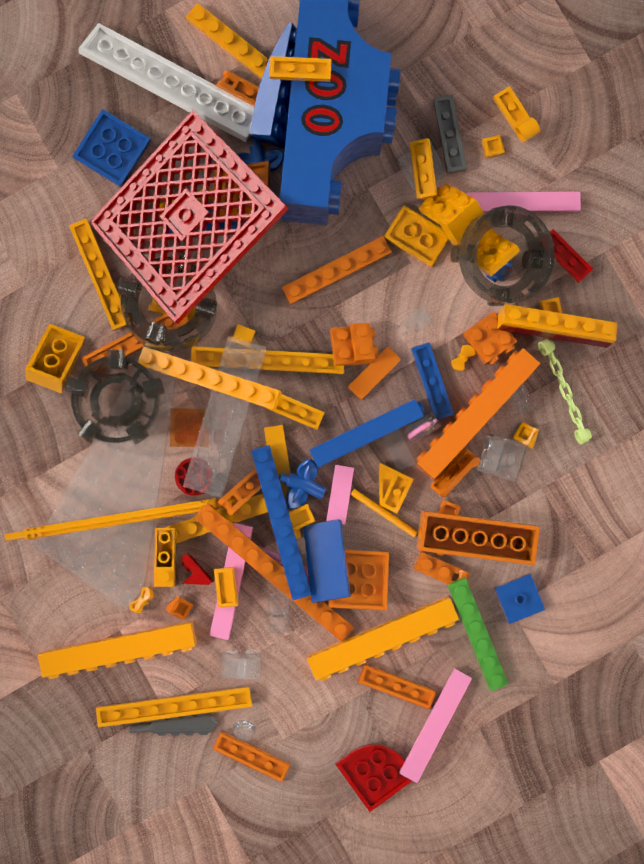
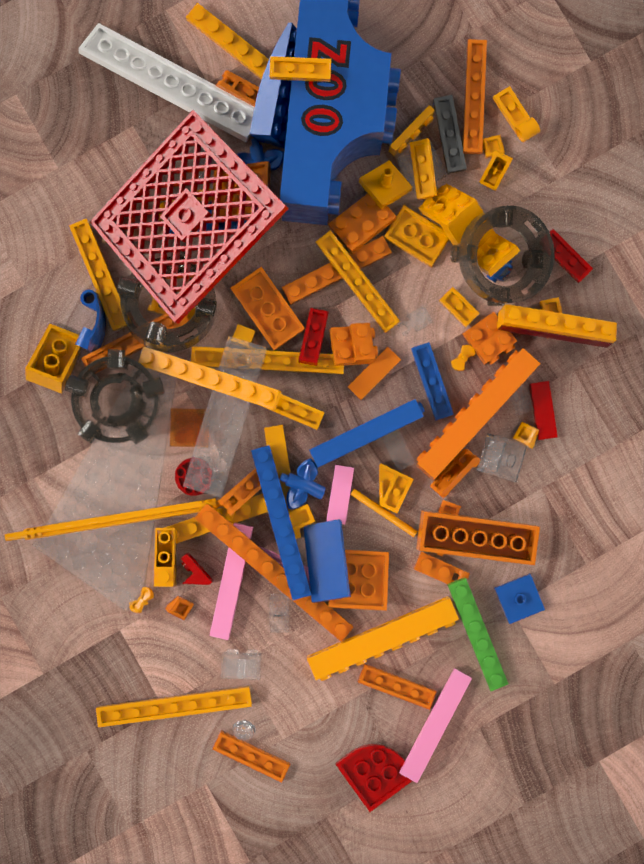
(93, 339): none -> blue panel
(111, 148): blue plate -> none
(117, 649): light orange brick -> none
(189, 724): dark grey sword -> none
(226, 587): light orange tile -> none
(267, 308): none -> orange plate
(313, 336): none -> red tile
(357, 281): none -> light orange tile
(361, 223): none -> orange plate
(385, 184): none -> light orange tile
(412, 131): none -> light orange plate
(422, 428): clear head -> none
(459, 307): none -> light orange plate
(474, 96): none -> orange plate
(495, 170): none -> light orange slope
(530, 200): bright pink tile -> none
(543, 410): none -> red tile
(582, 434): yellowish green piece -> none

